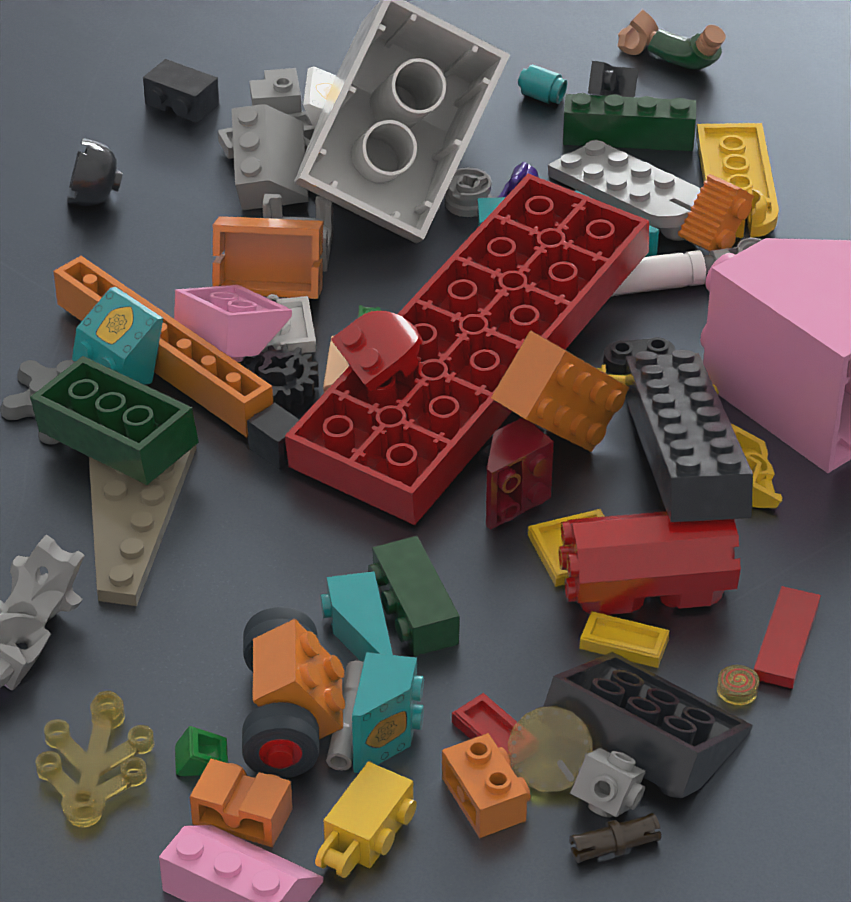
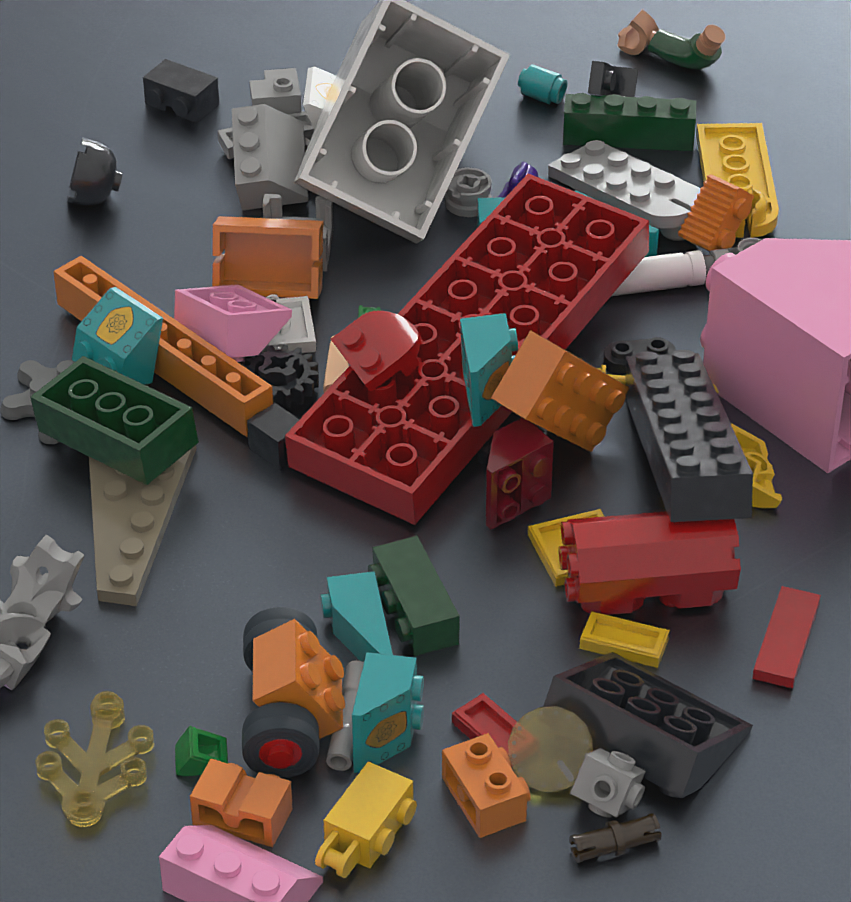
(485, 359): none -> teal slope
(738, 684): clear yellow tile -> none

